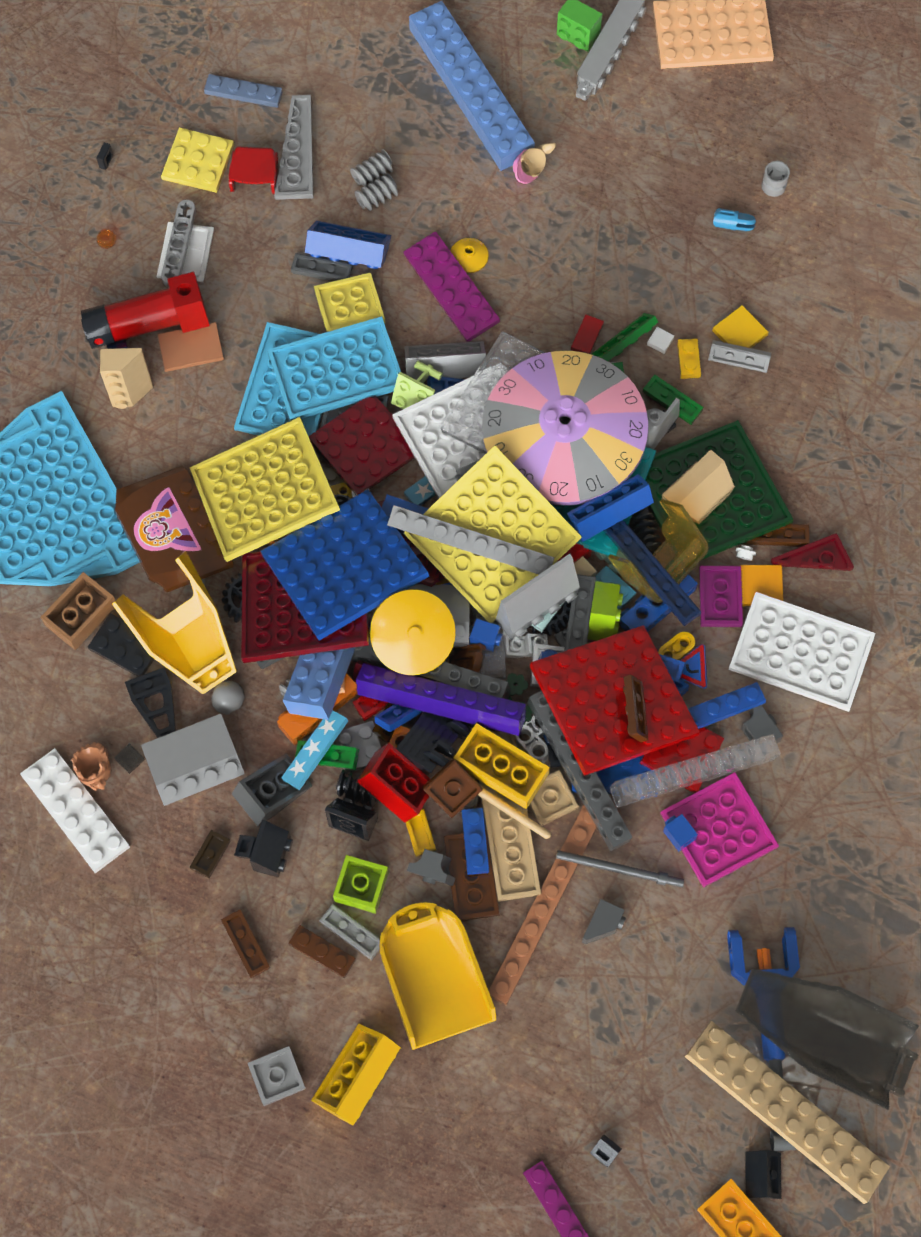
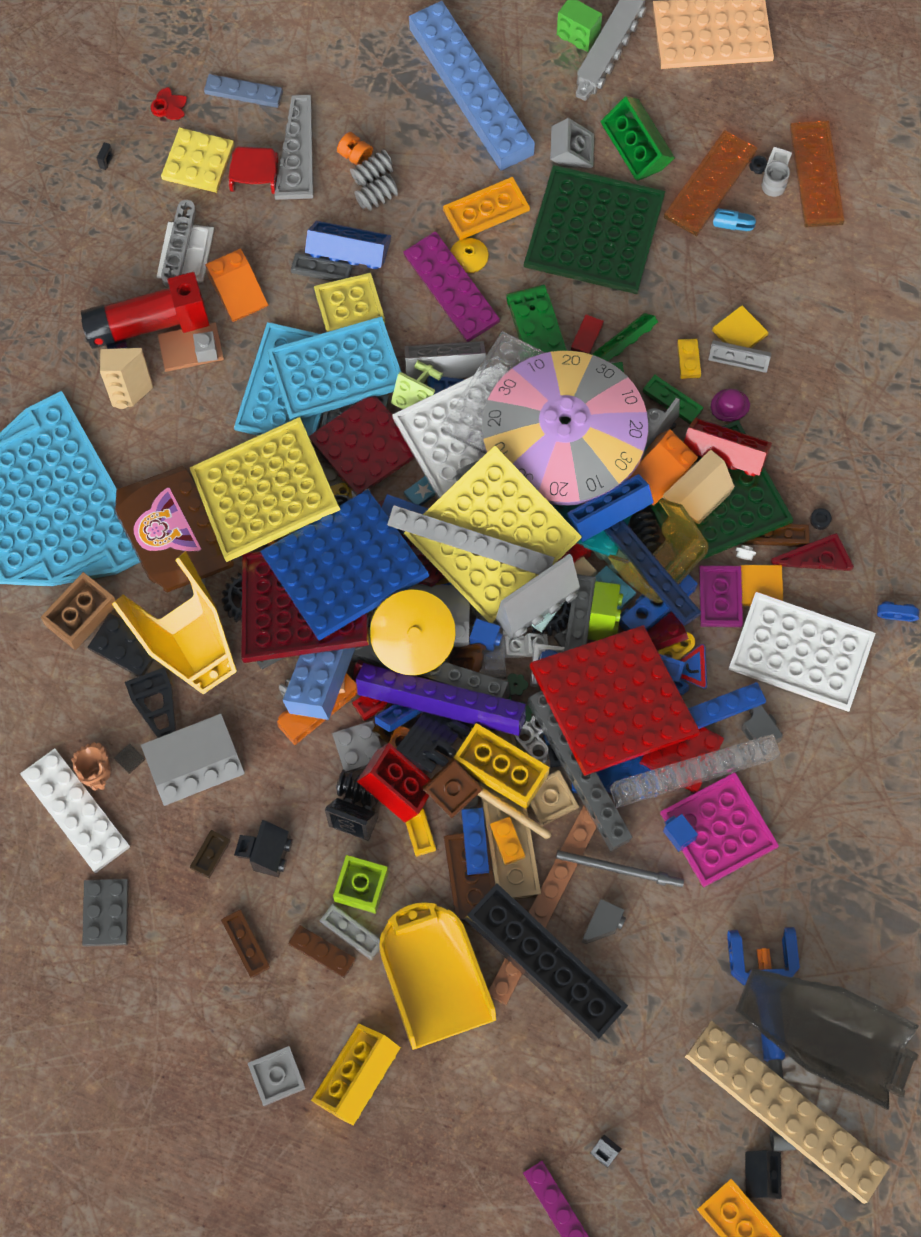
(105, 912): none -> dark grey plate
(106, 239): clear orange plate -> none
(170, 104): none -> red plate
(205, 346): none -> light grey brick
(227, 697): light grey hair -> none
(236, 285): none -> orange slope
(265, 793): dark grey slope -> none
(314, 750): medium azure tile -> none
(336, 756): green plate -> none
(354, 149): none -> orange wheel
(433, 868): dark grey brick -> none
(486, 208): none -> light orange plate
(507, 841): none -> light orange plate
(531, 162): tan hair -> none
(535, 319): none -> green hinge
(546, 962): none -> black brick
(572, 145): none -> light grey slope
(594, 229): none -> dark green plate
(635, 708): reddish brown plate -> none
(637, 138): none -> green slope
(660, 340): white tile -> none
(664, 463): none -> orange slope
(667, 632): none -> dark red wing
(710, 183): none -> clear orange plate
(730, 405): none -> magenta hat
(733, 447): none -> slope
(758, 160): none -> black plate
(780, 155): none -> white tile
(816, 174): none -> clear orange plate
(820, 519): none -> black tile
(904, 612): none -> blue plate

